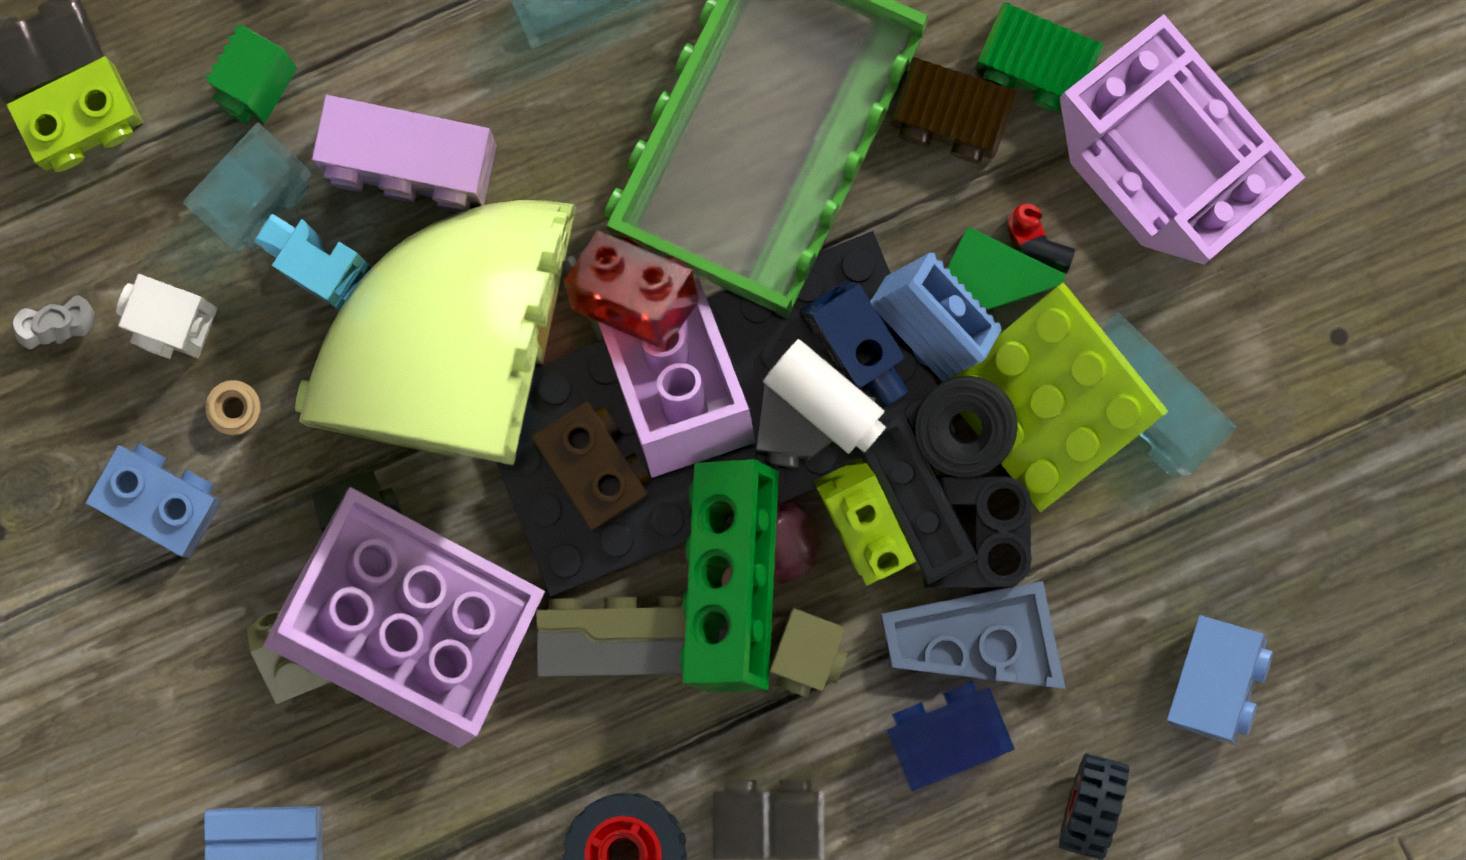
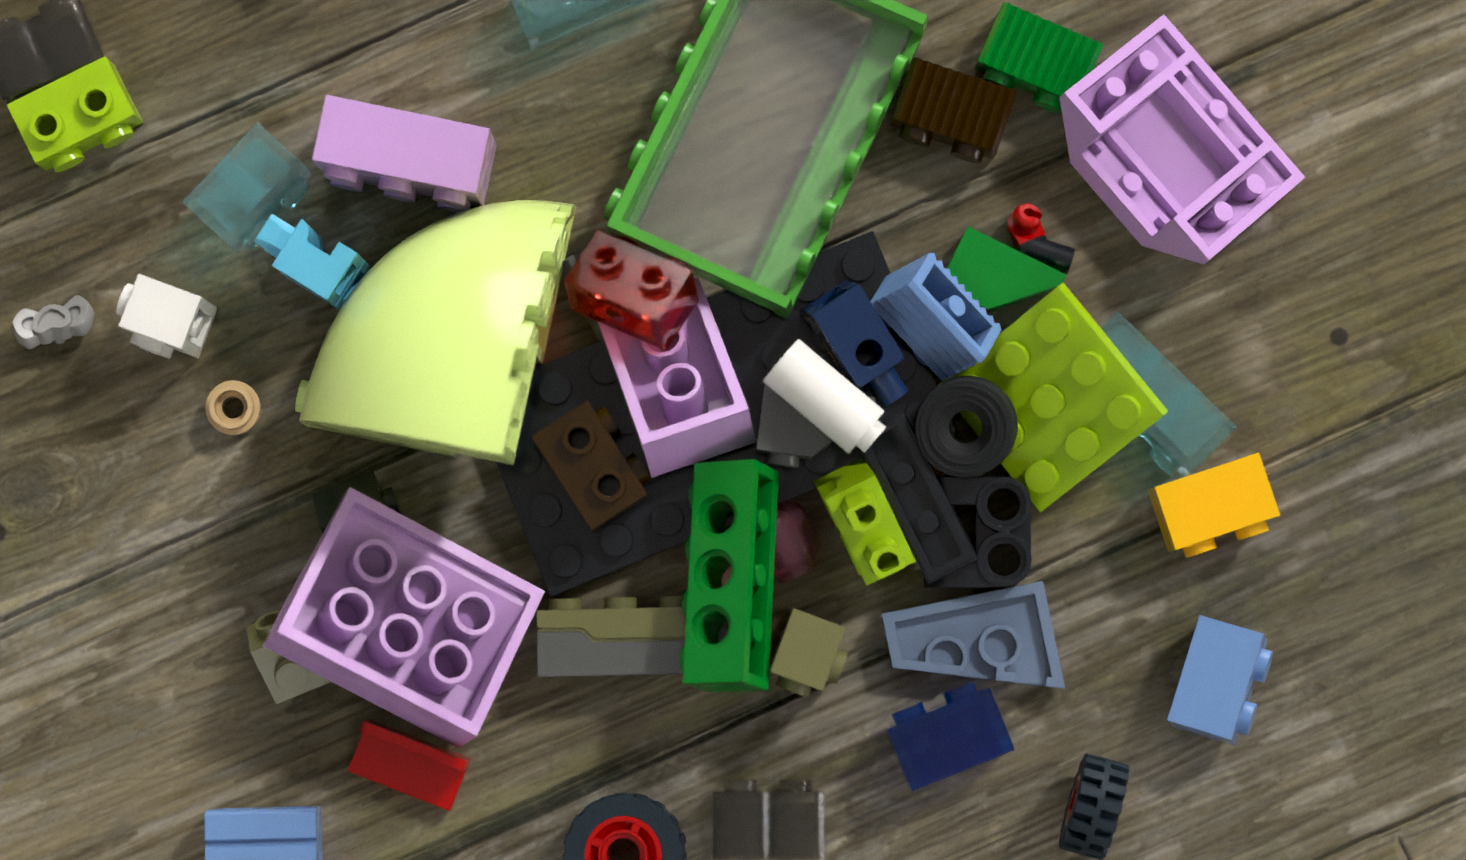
(154, 500): medium blue brick -> none
(250, 76): green brick -> none
(409, 764): none -> red panel
(1213, 504): none -> yellow brick

